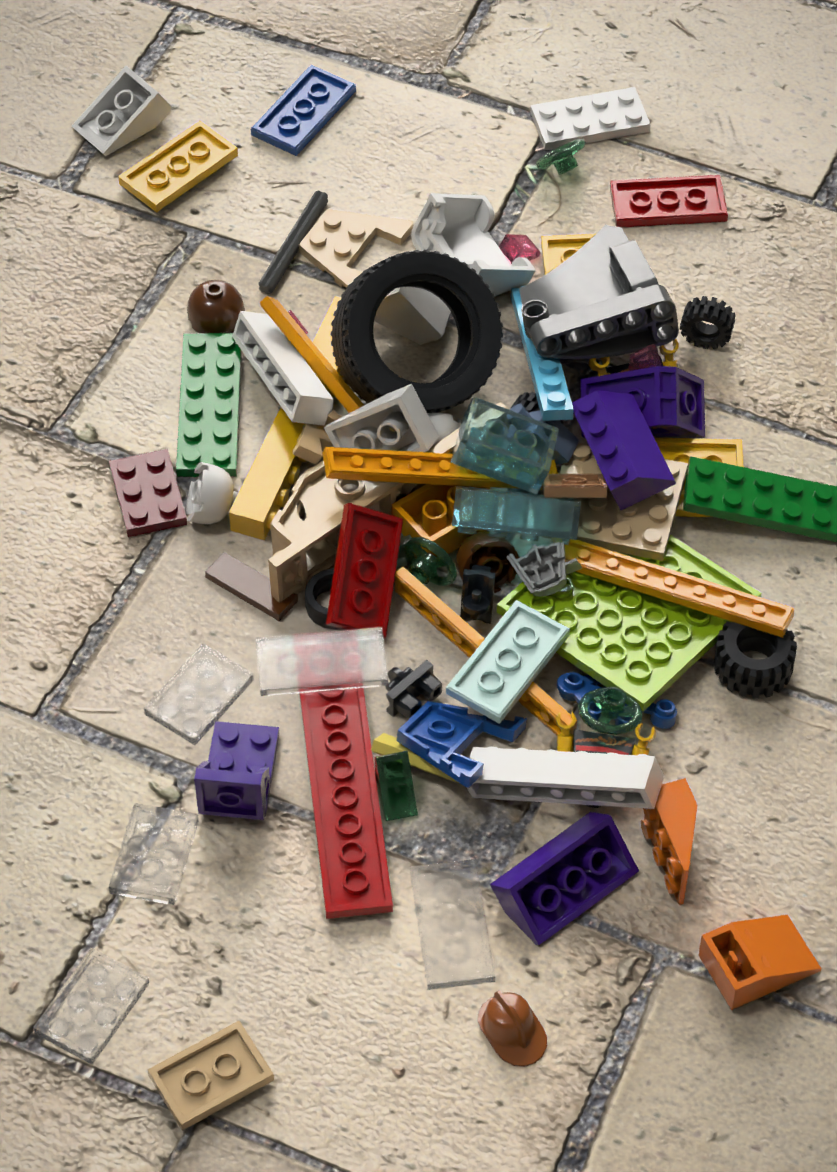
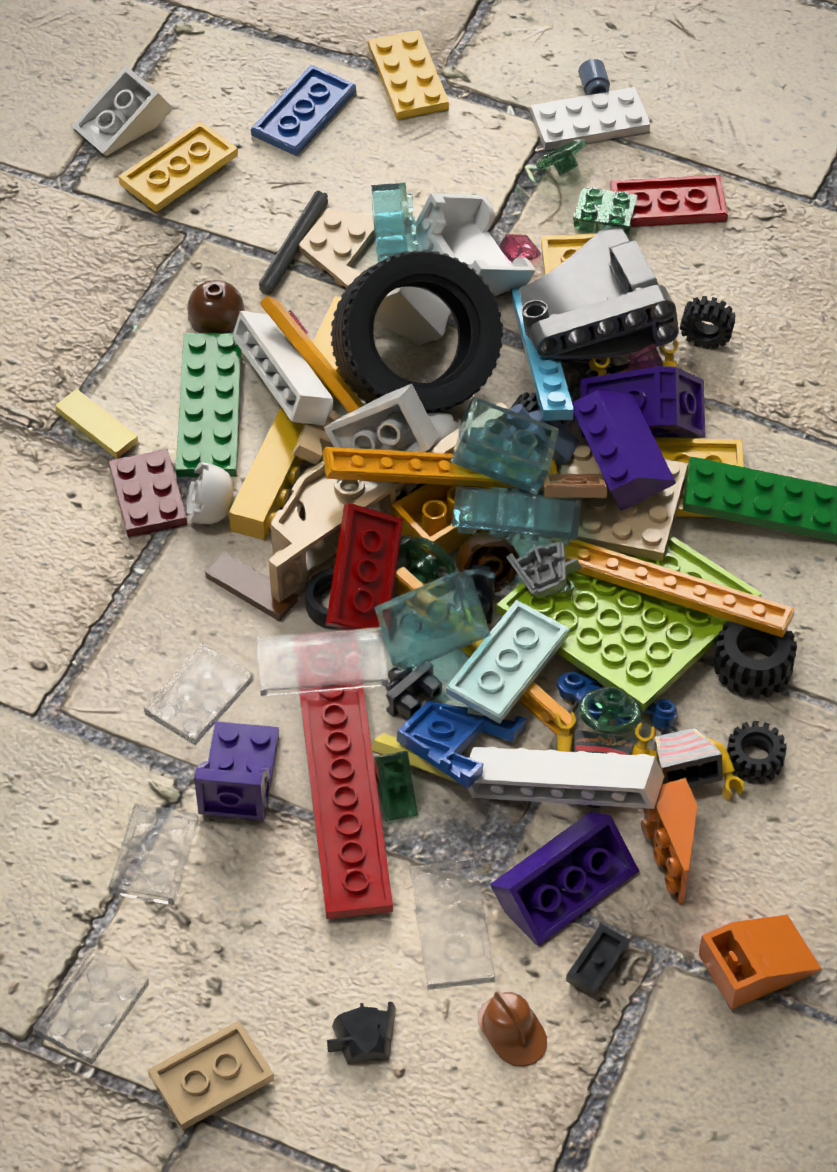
(96, 423): none -> light yellow tile
(363, 1033): none -> black piece
(393, 220): none -> clear light blue brick
(408, 74): none -> yellow plate
(432, 620): none -> clear light blue brick
(594, 77): none -> sand blue brick
(597, 960): none -> black plate
(604, 208): none -> clear green hinge
(696, 758): none -> black torso
(760, 737): none -> black tyre

